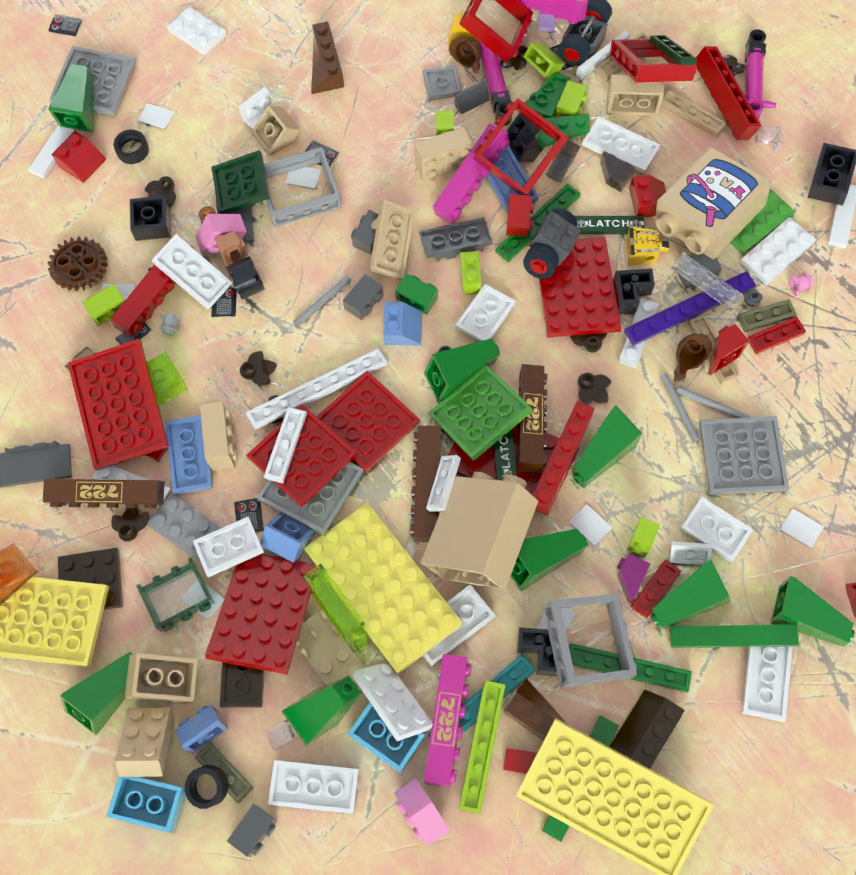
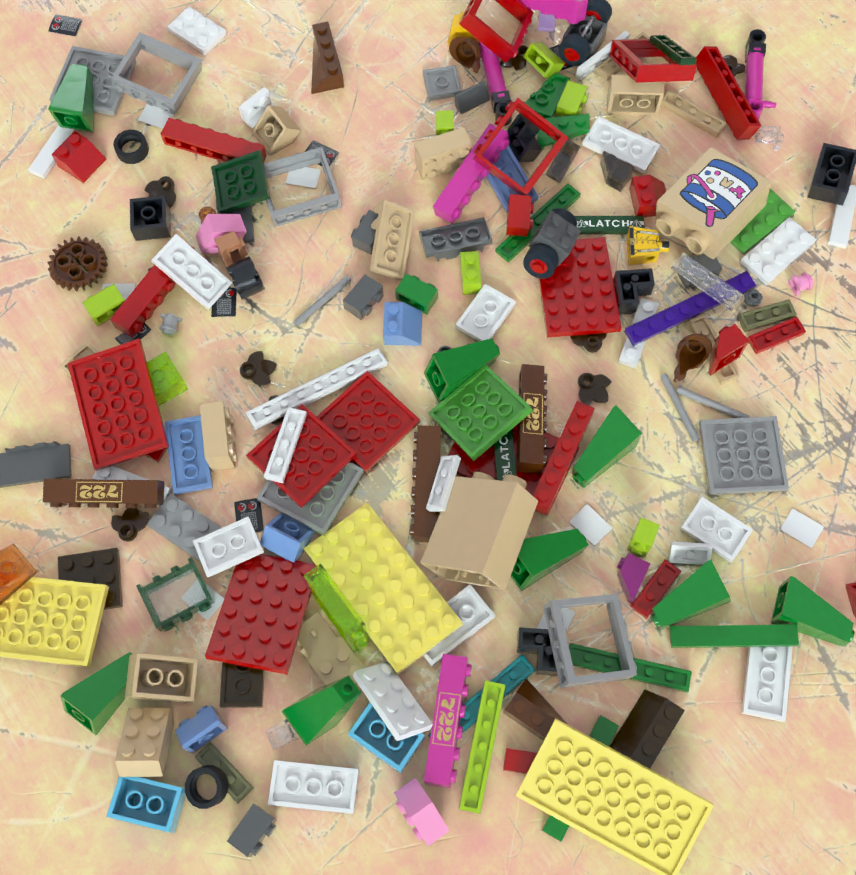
(165, 52): none -> light grey window
(207, 141): none -> red brick

